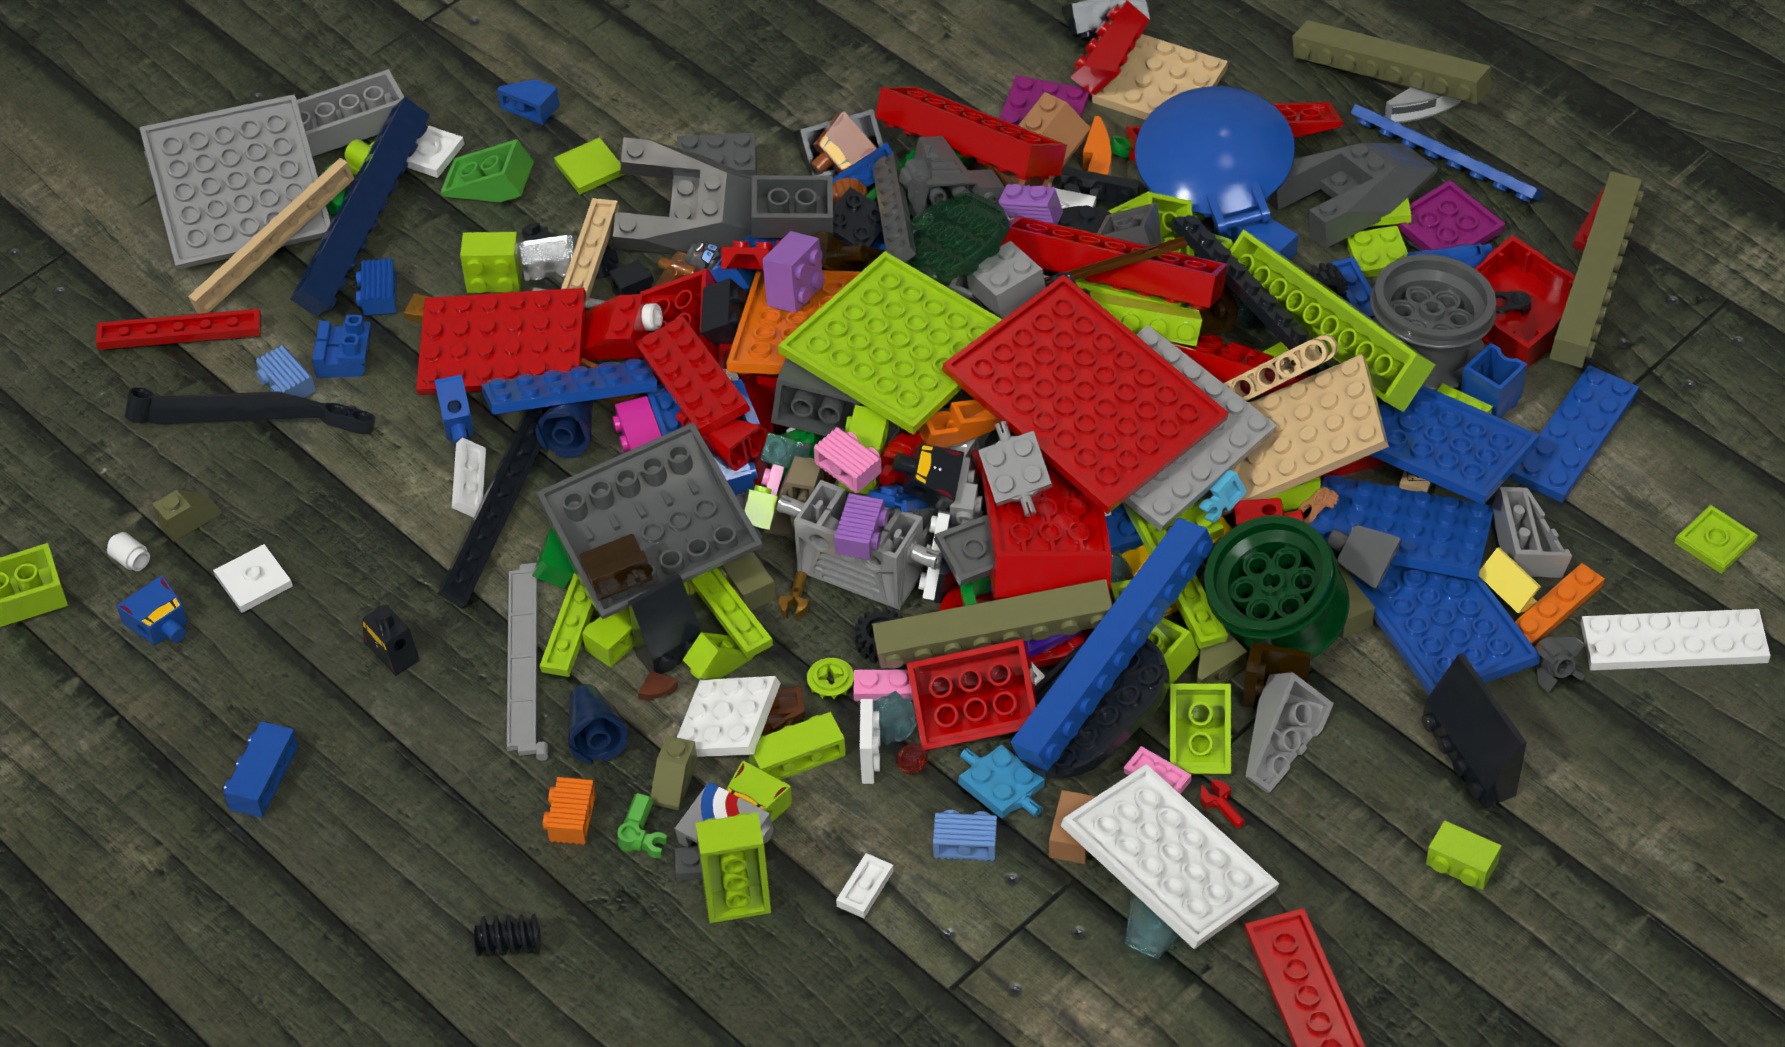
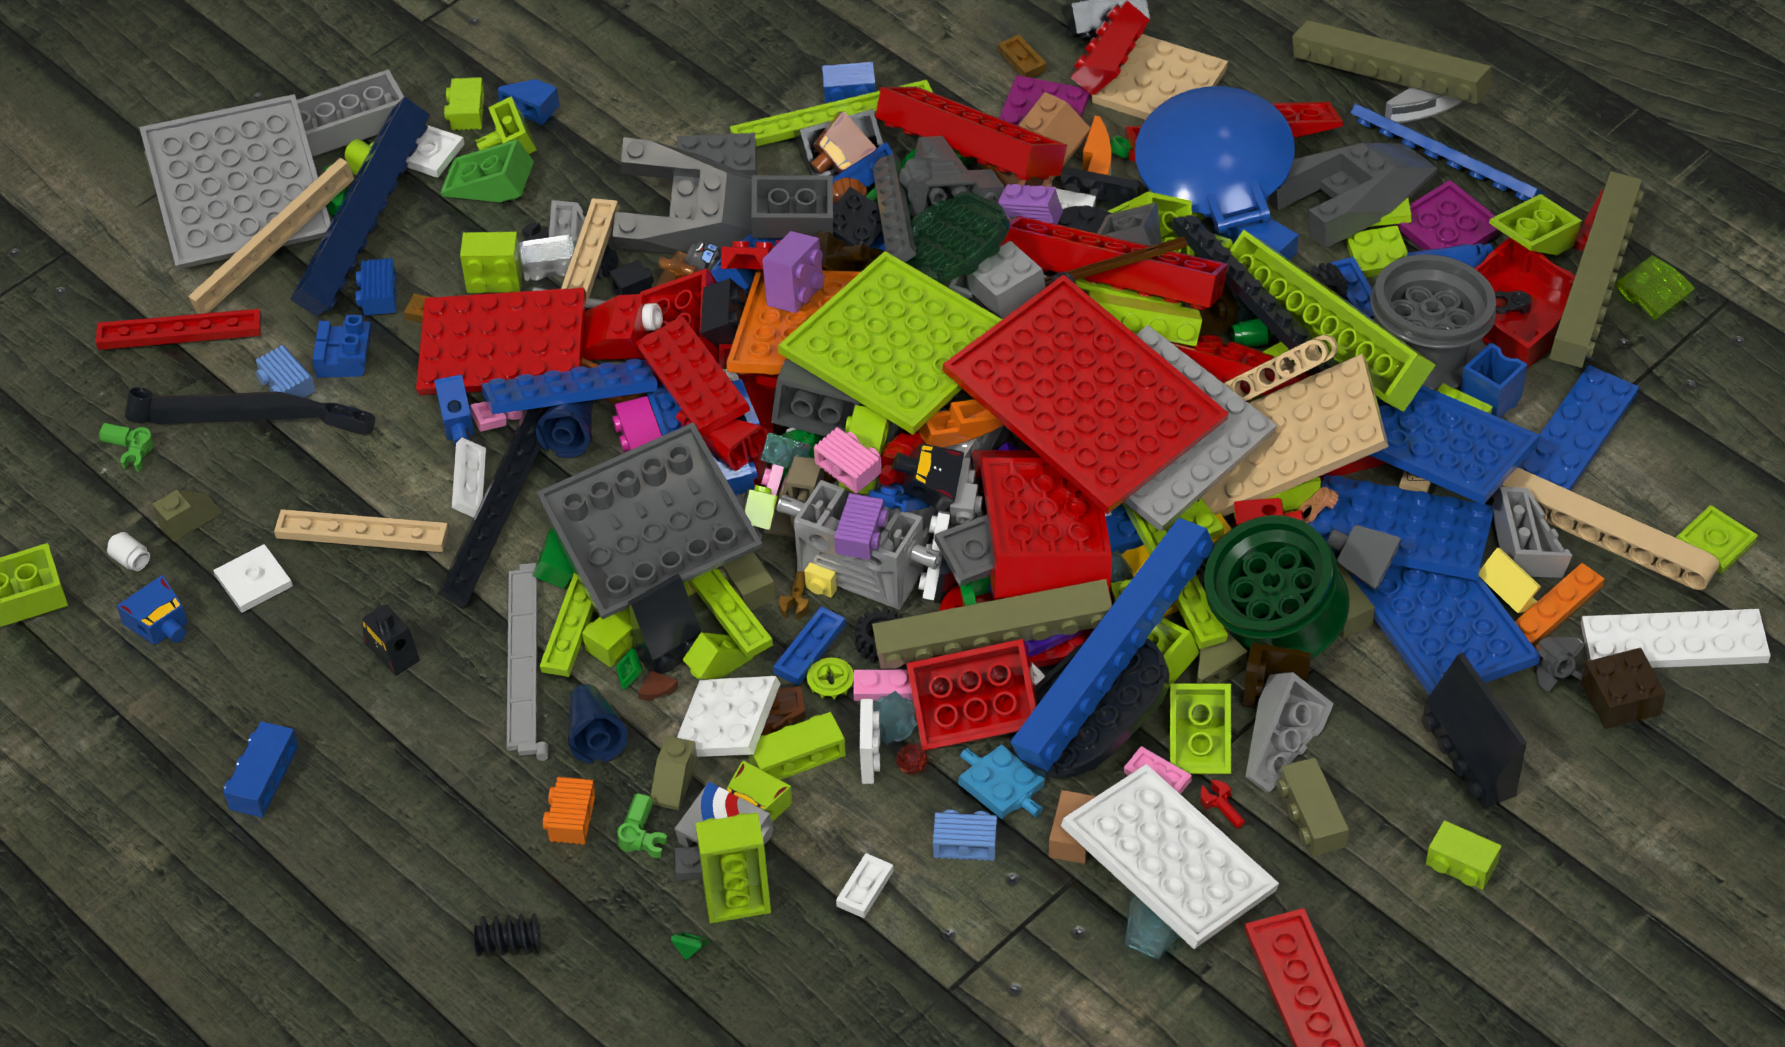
(138, 442): none -> bright green bar
(361, 530): none -> tan plate
(465, 103): none -> lime brick
(485, 420): none -> bright pink plate
(509, 127): none -> lime brick
(566, 219): none -> light grey wing
(589, 165): lime tile -> none
(616, 567): dark brown bracket -> none
(629, 669): none -> green slope
(688, 943): none -> green slope
(783, 125): none -> lime plate
(809, 645): none -> blue plate
(820, 580): none -> light yellow plate
(847, 80): none -> brick
(1015, 468): light grey plate -> none
(1022, 57): none -> pearl gold plate
(1226, 495): medium azure plate -> none
(1250, 333): none -> green brick
(1312, 807): none -> olive brick
(1539, 225): none -> lime slope
(1618, 532): none -> tan beam
(1623, 688): none -> dark brown brick
(1654, 286): none -> clear neon green slope

